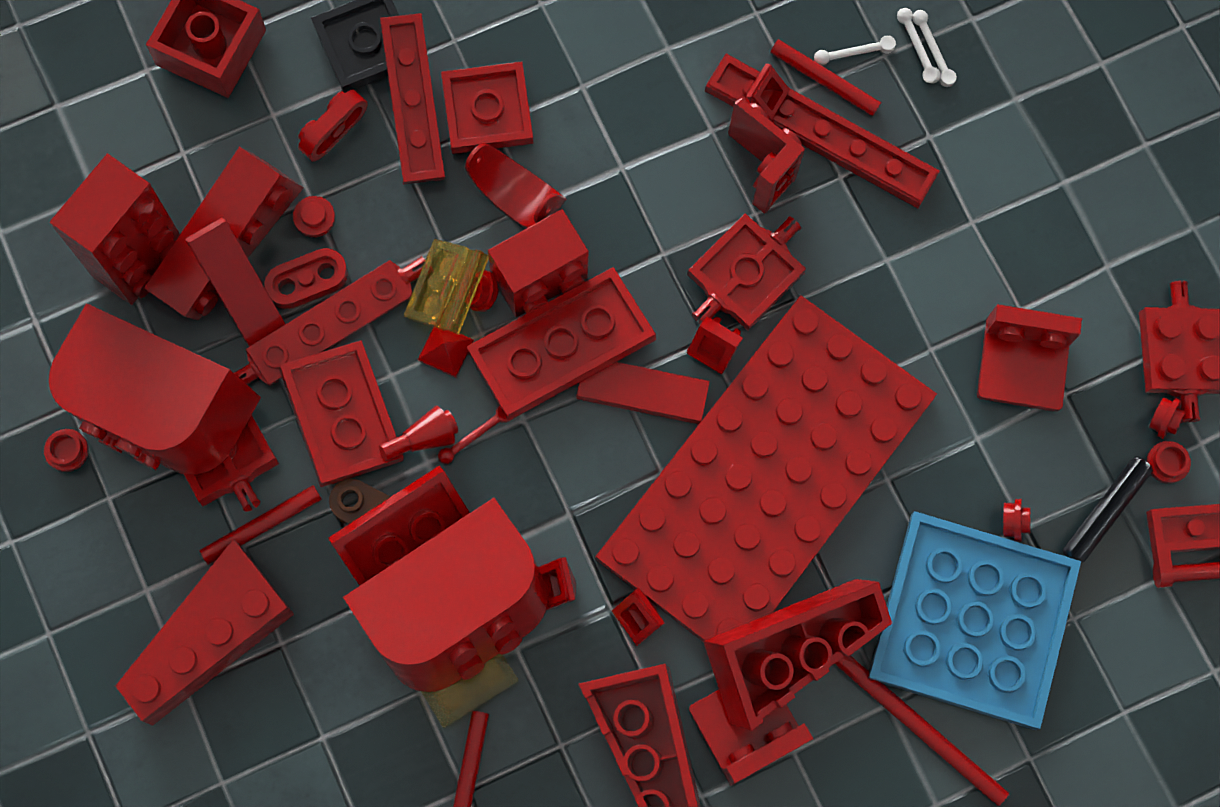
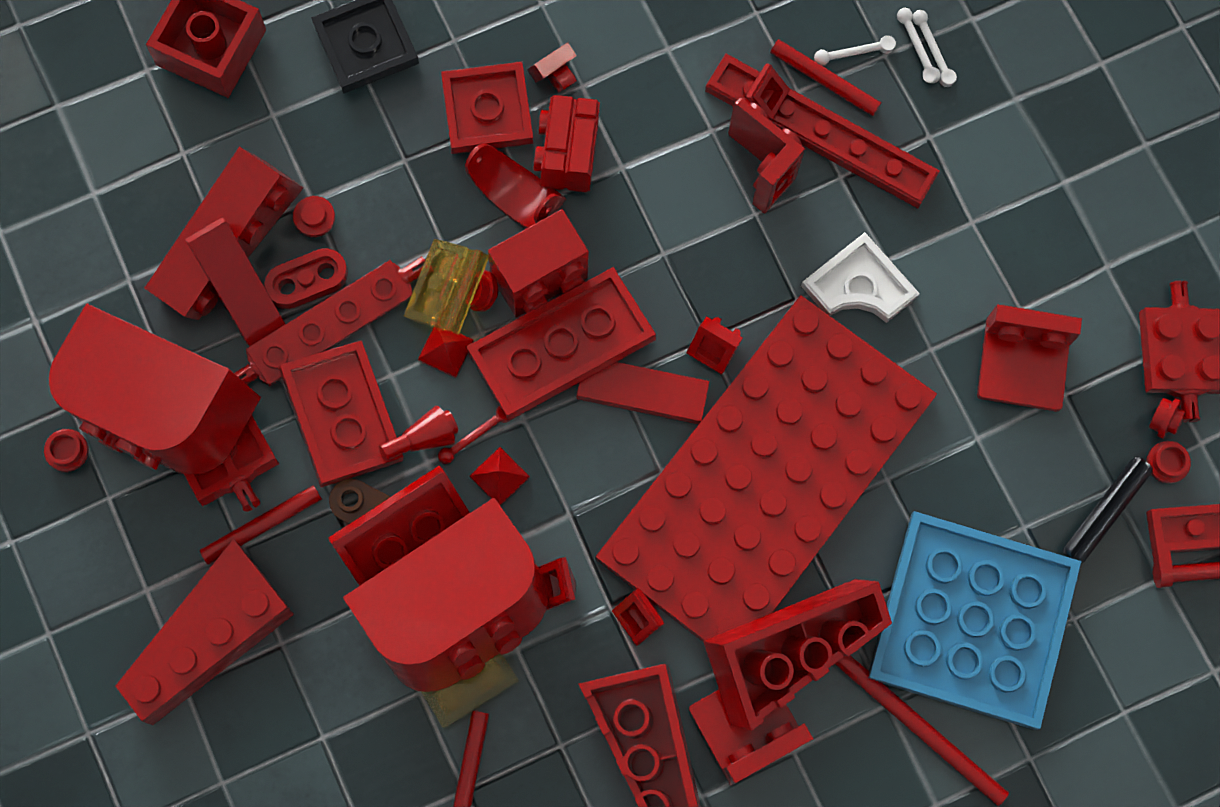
(117, 228): red brick -> none
(341, 115): red plate -> none
(412, 98): red plate -> none
(499, 476): none -> red slope
(555, 68): none -> tile
(569, 143): none -> red brick
(747, 271): red plate -> none
(862, 280): none -> white tile
(1016, 520): red plate -> none

